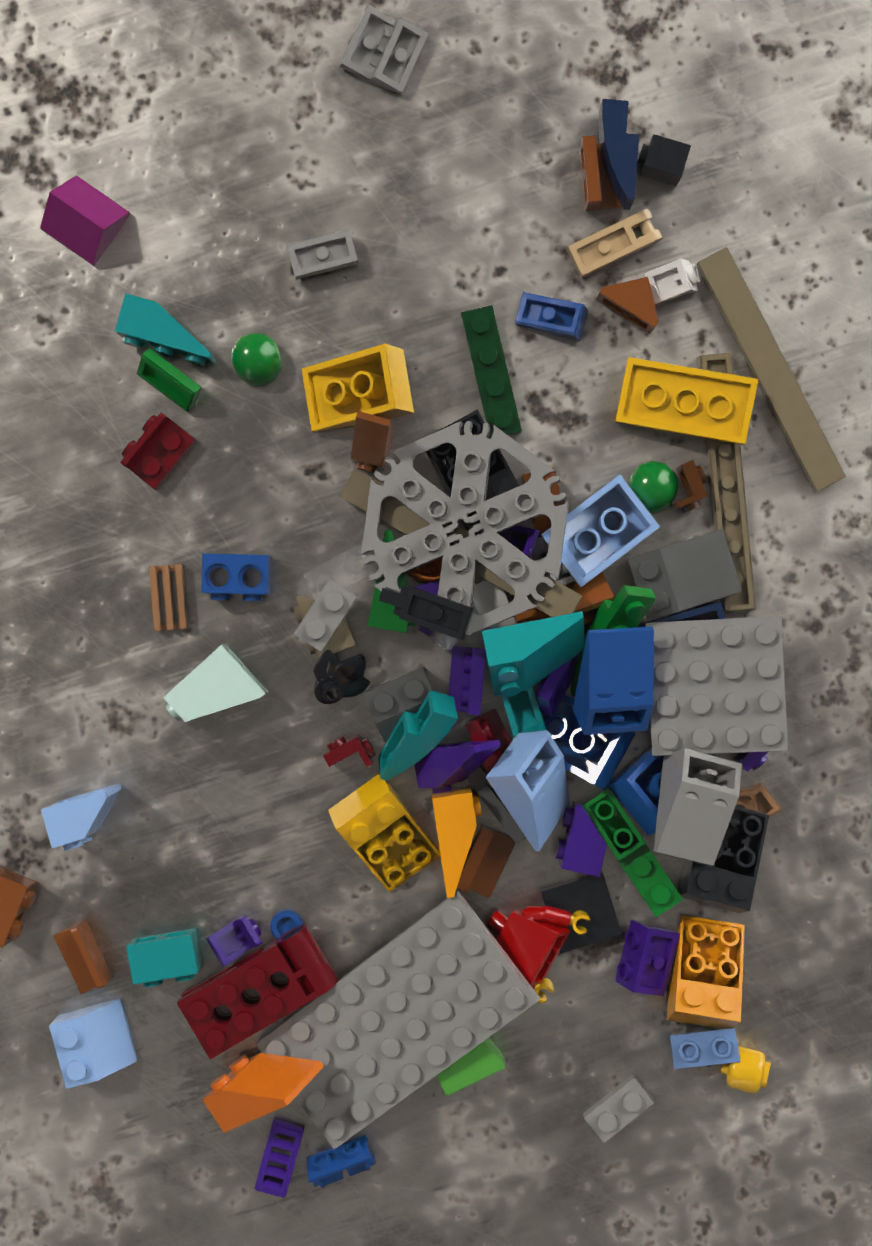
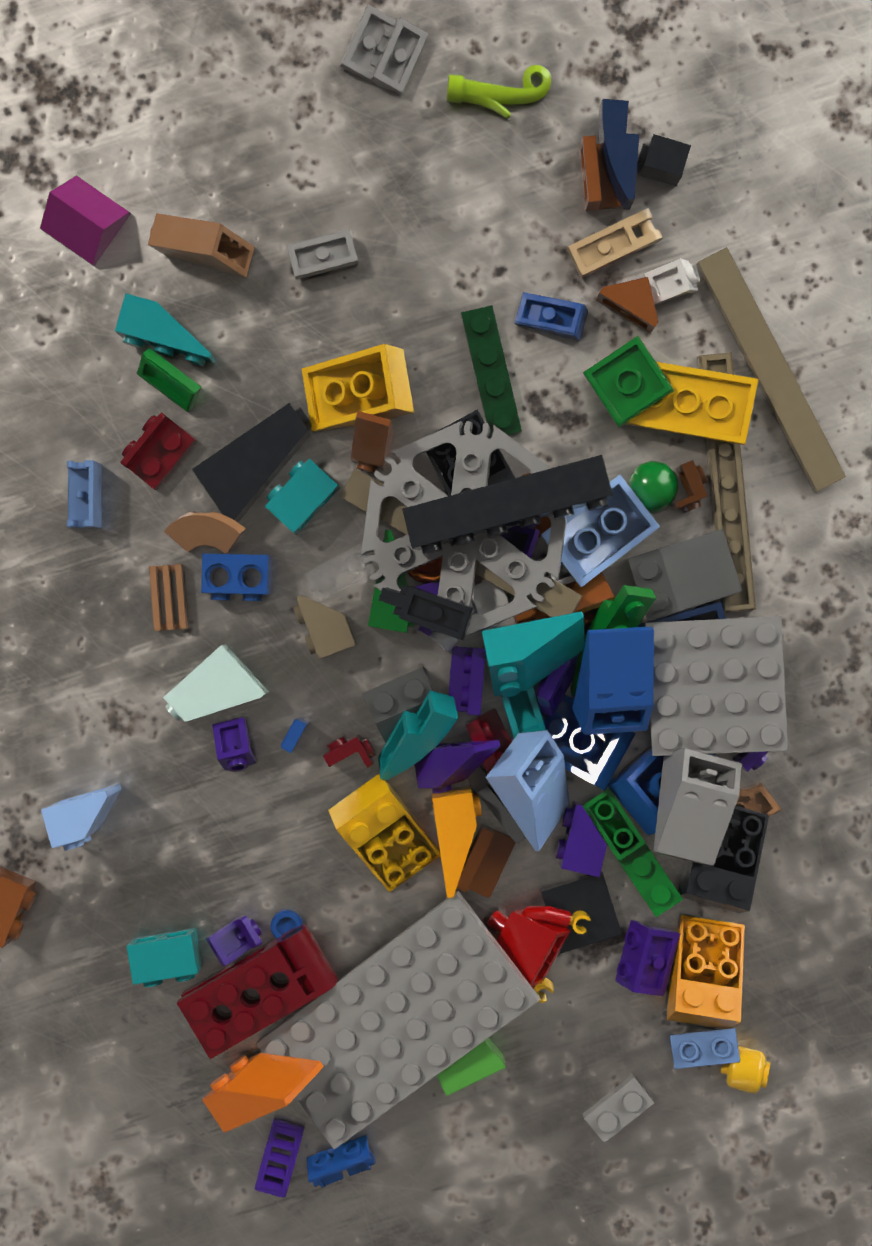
(83, 957): dark orange panel -> none
(84, 495): none -> medium blue hinge
(92, 1042): light blue slope -> none
(201, 244): none -> medium nougat slope
(205, 529): none -> medium nougat tile
(233, 744): none -> dark purple bracket
(252, 461): none -> black slope
(256, 359): green hair -> none
(294, 734): none -> blue tile
(301, 496): none -> teal brick
(325, 615): light grey plate -> none
(343, 676): black plate -> none
(494, 95): none -> lime plant
(508, 504): none -> black brick
(628, 381): none -> green tile

